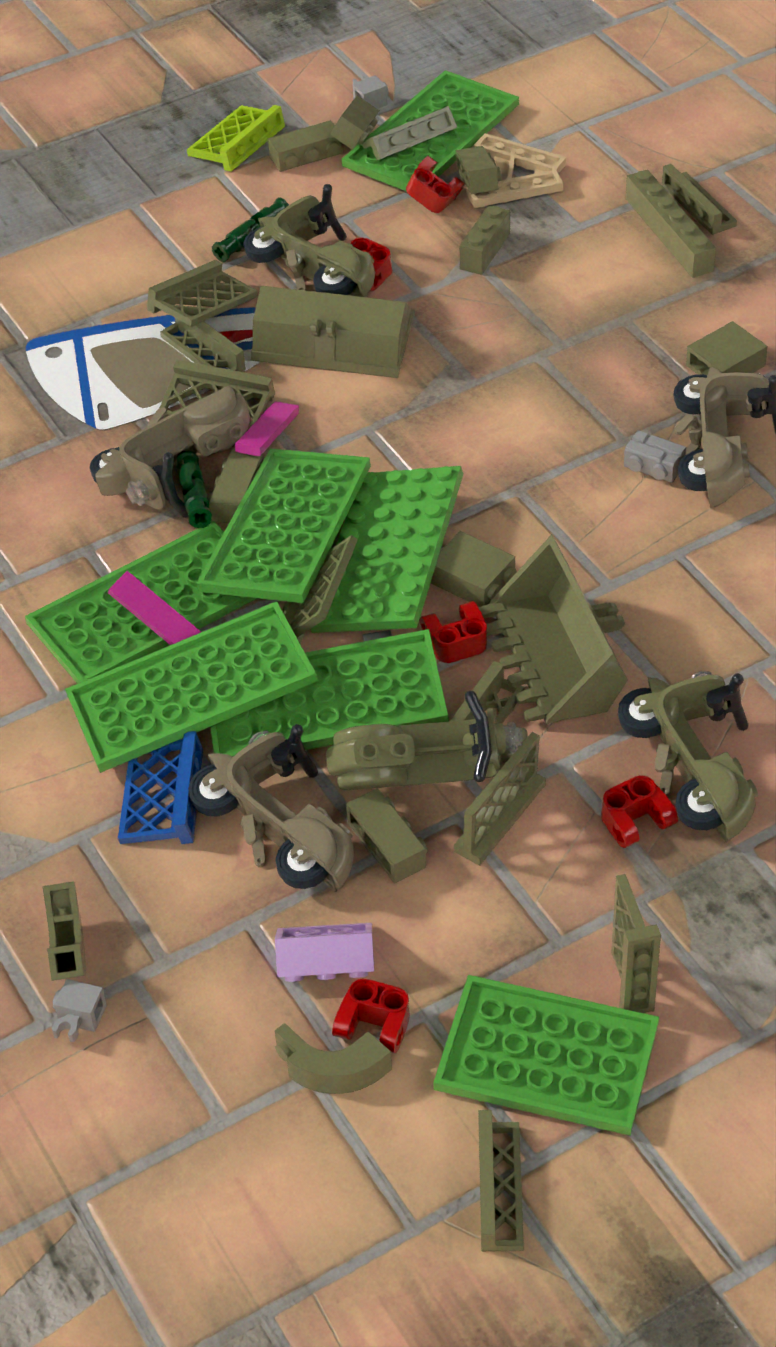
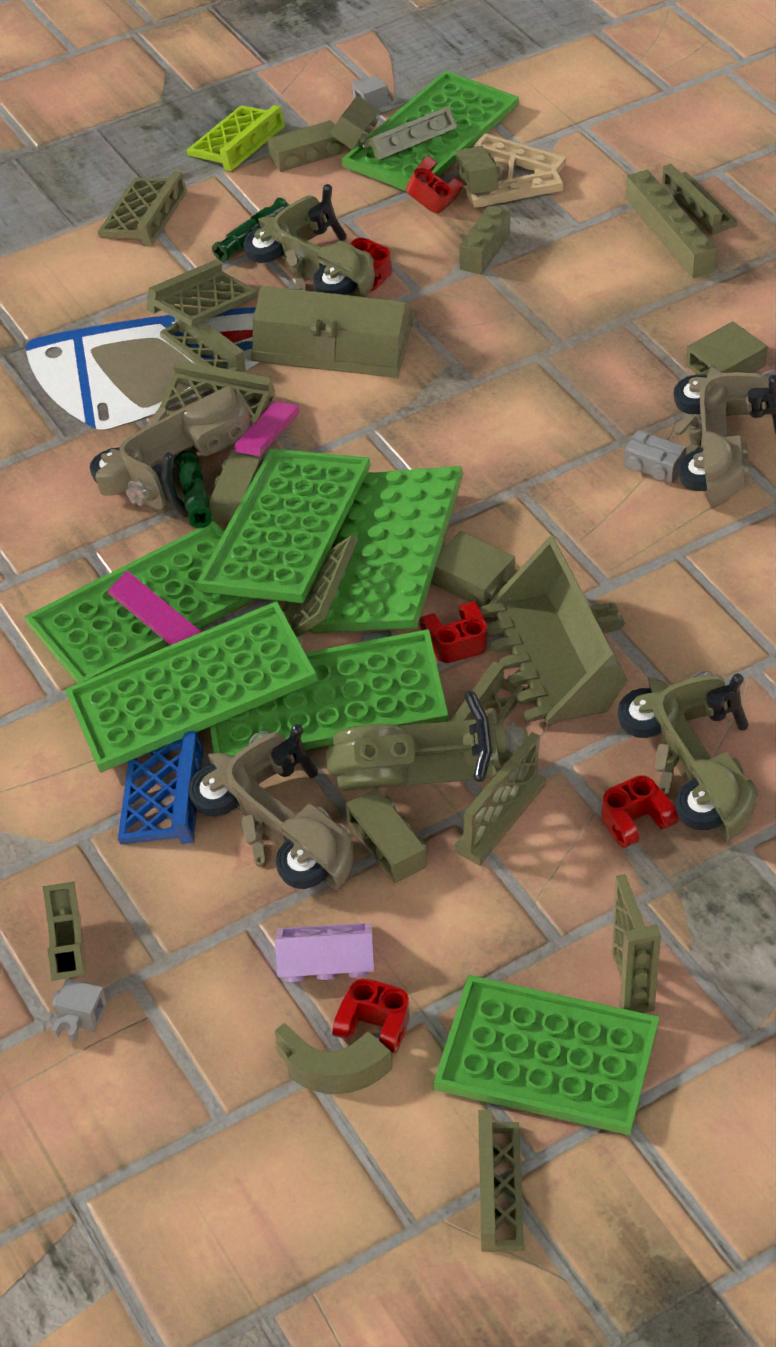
(156, 213): none -> olive fence

